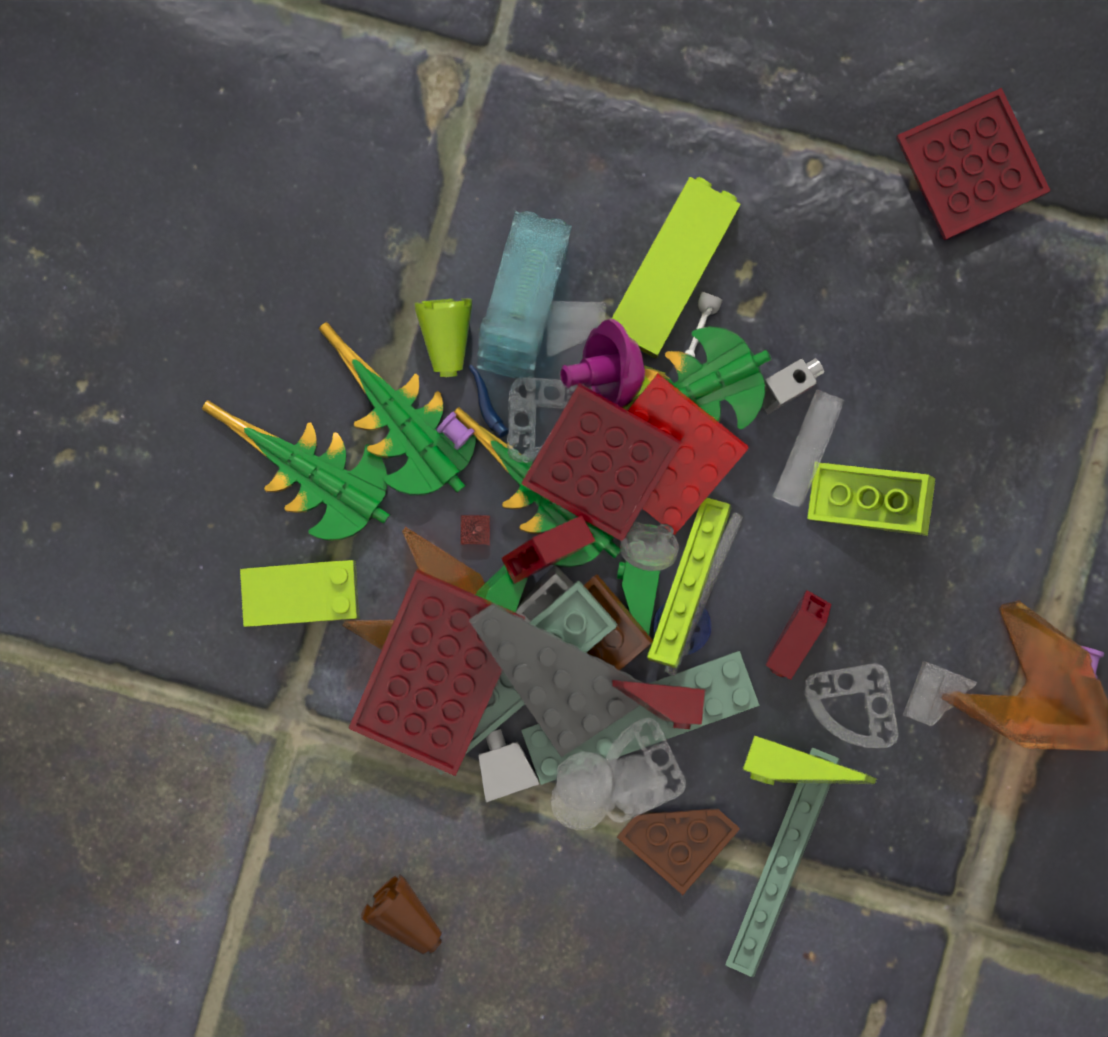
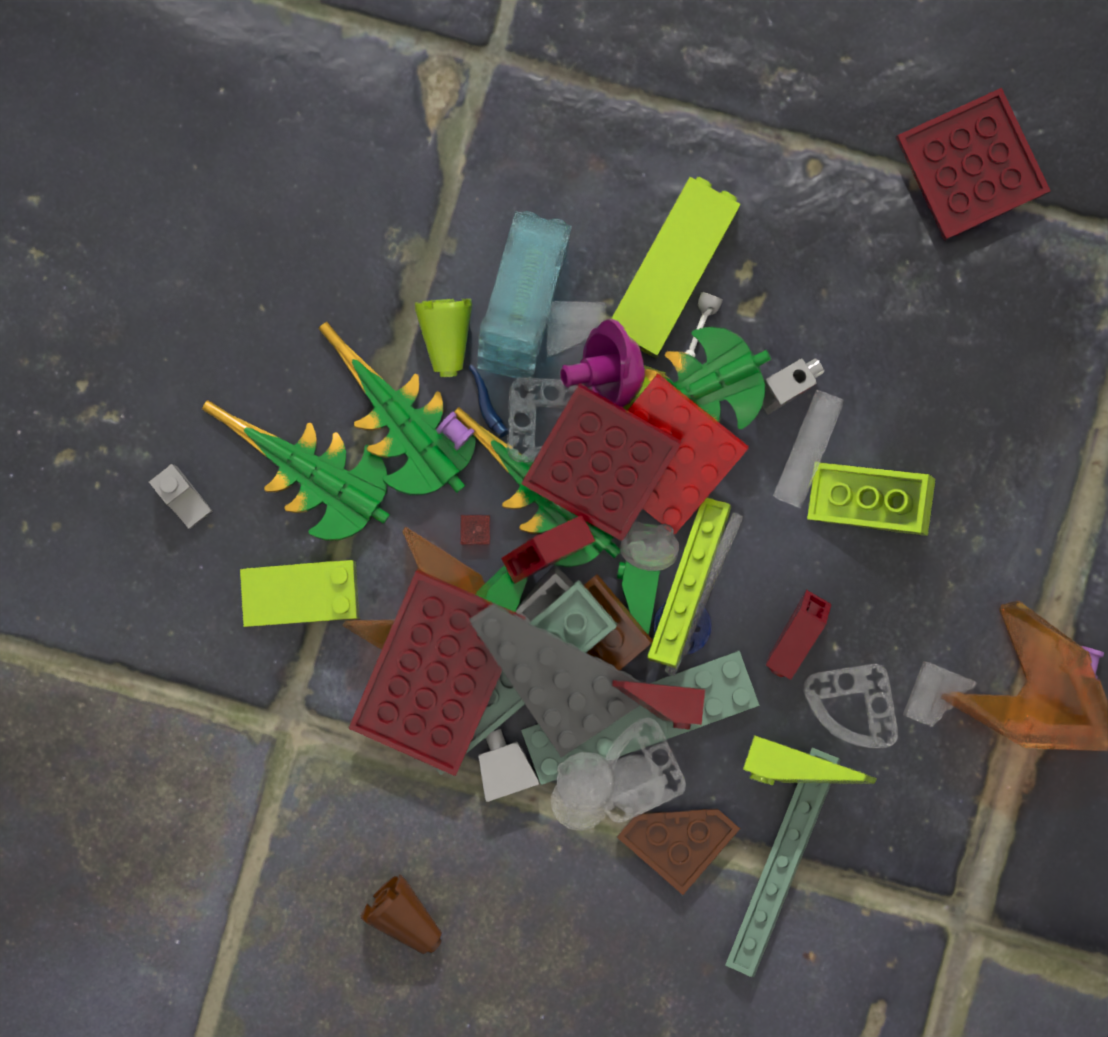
(180, 496): none -> light grey arch

